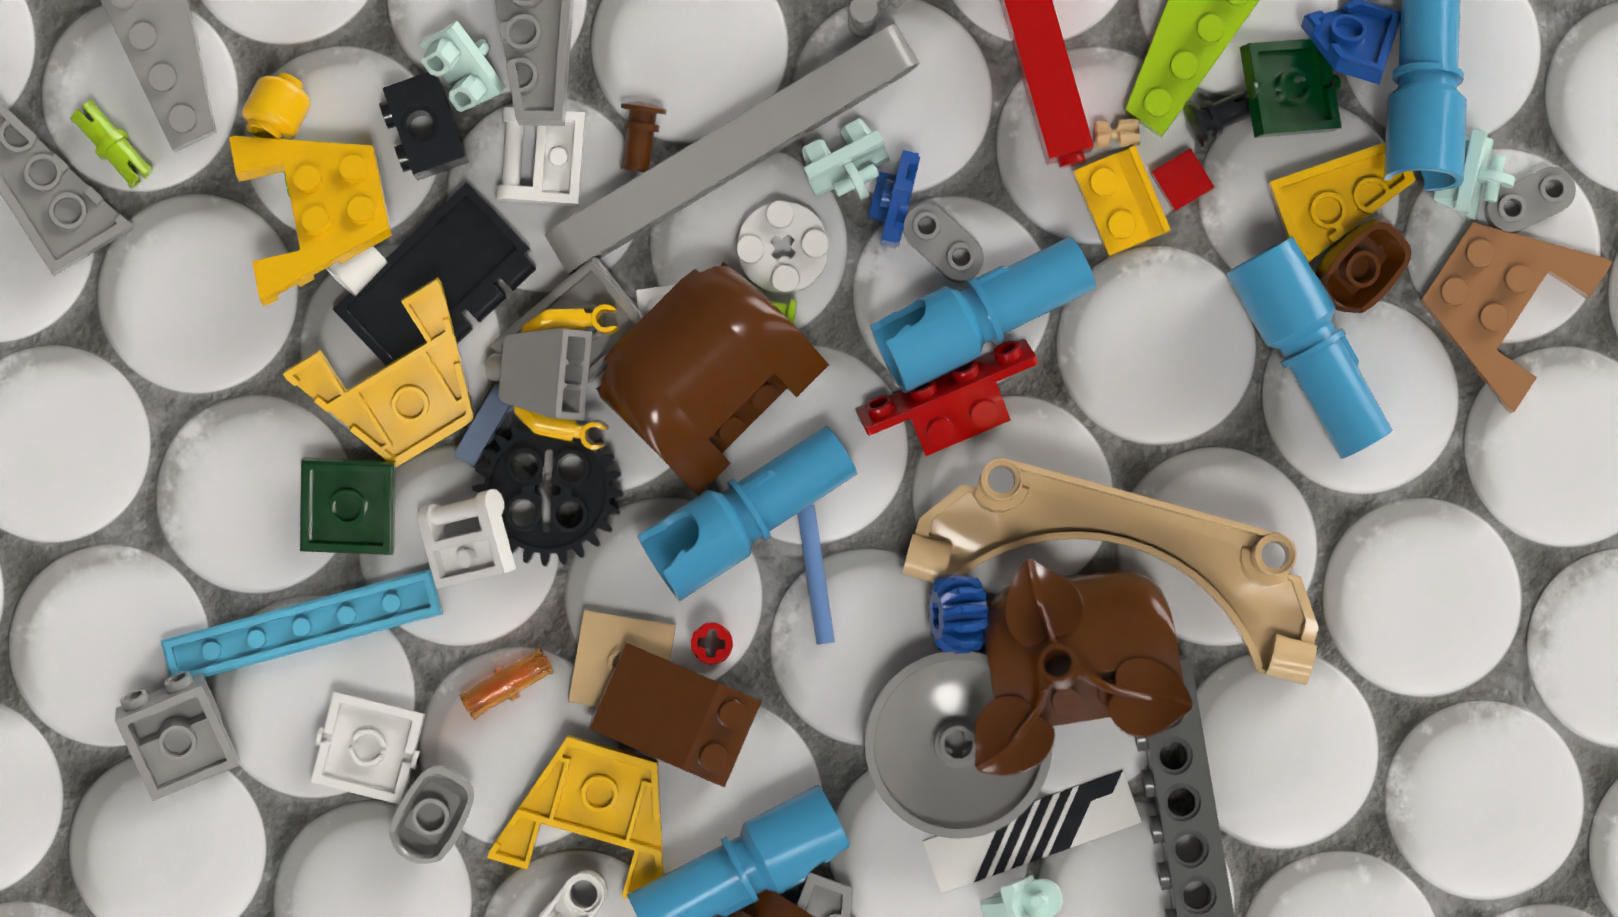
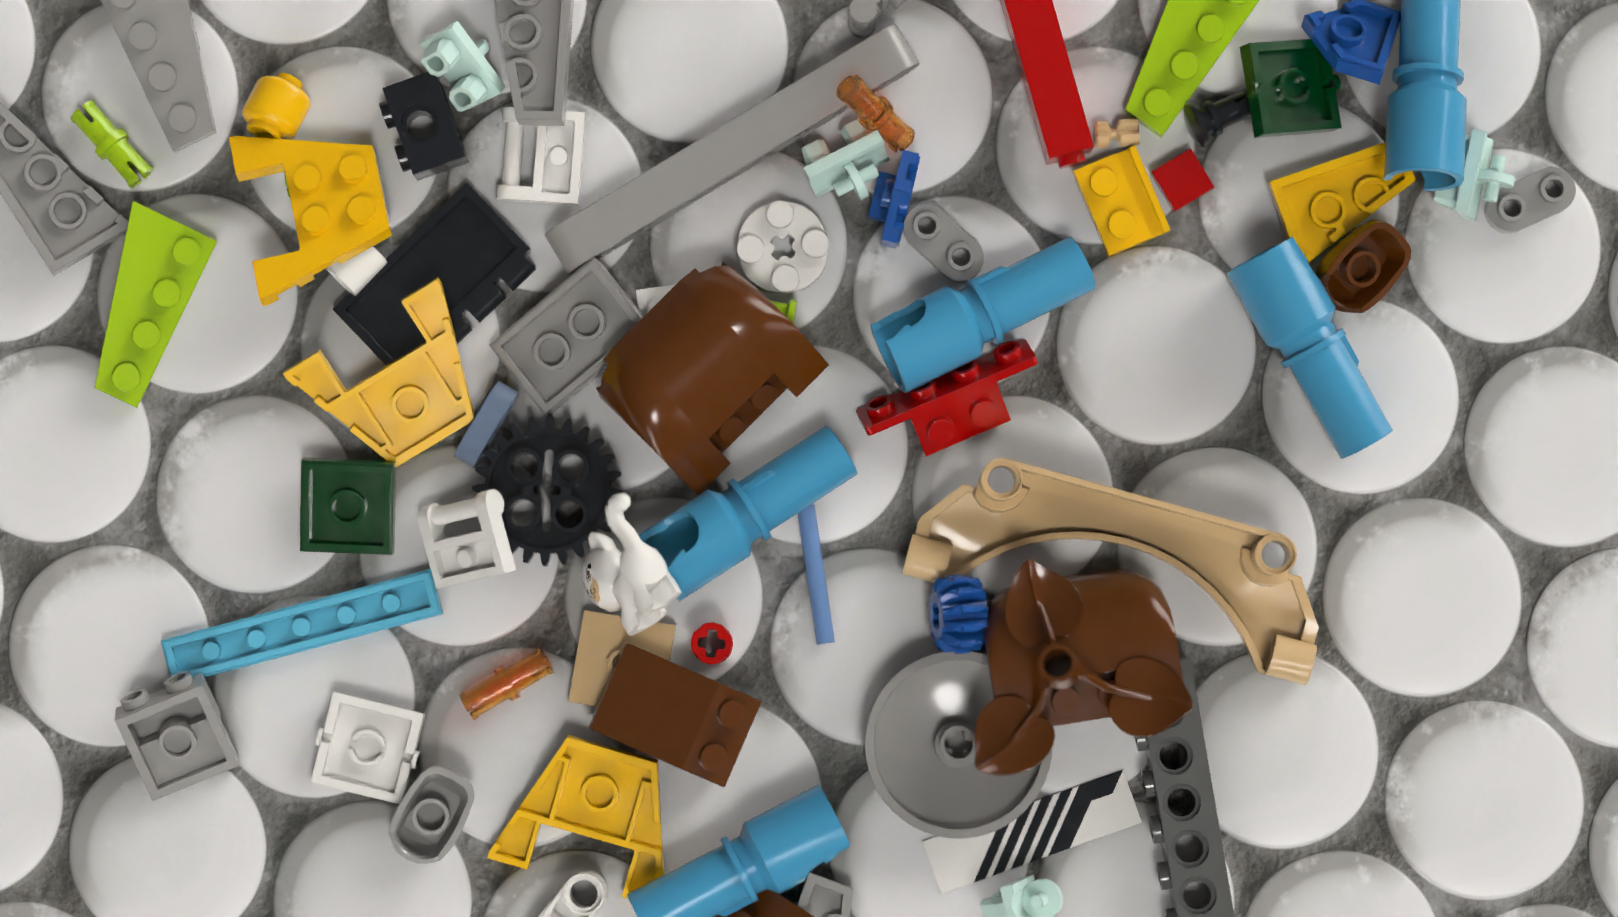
(151, 291): none -> lime wing
(547, 372): light grey torso -> none
(627, 580): none -> white animal
(639, 134): reddish brown pin -> none
(875, 113): none -> clear orange pin
(1488, 287): medium nougat wing -> none

